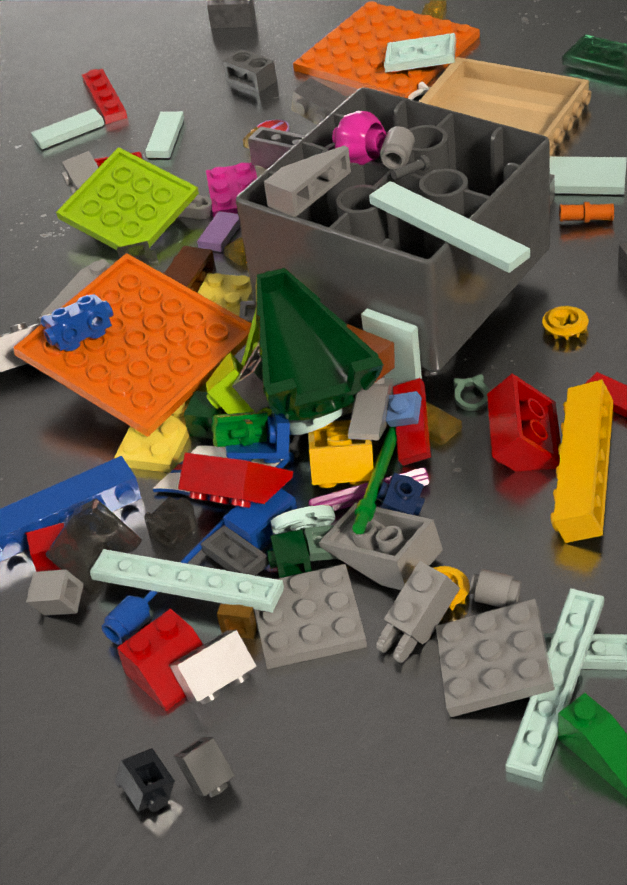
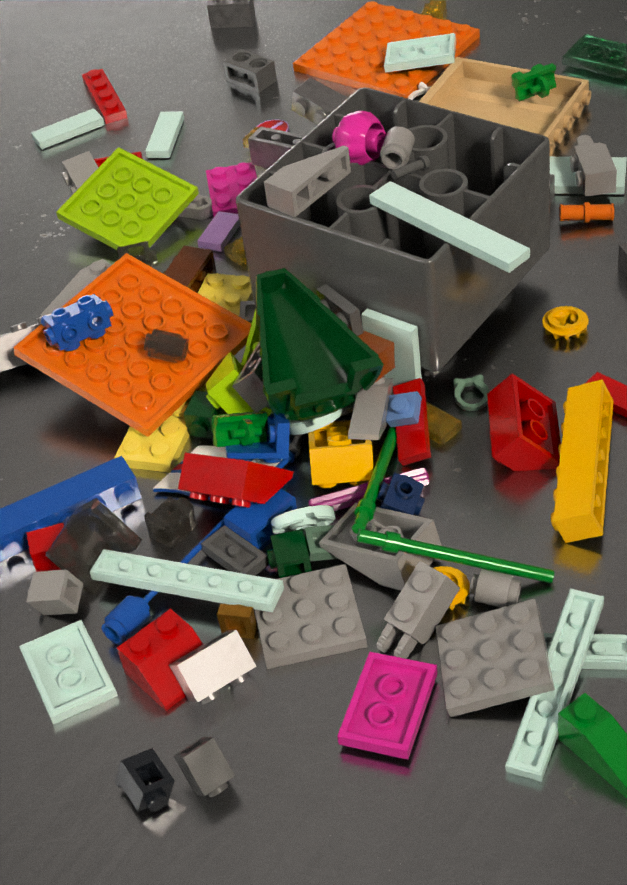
(68, 671): none -> light aqua tile
(166, 346): none -> clear smoke brick
(341, 308): none -> dark grey plate
(388, 705): none -> dark pink plate
(393, 543): none -> green bar
(534, 82): none -> green hips
(593, 167): none -> light grey hinge

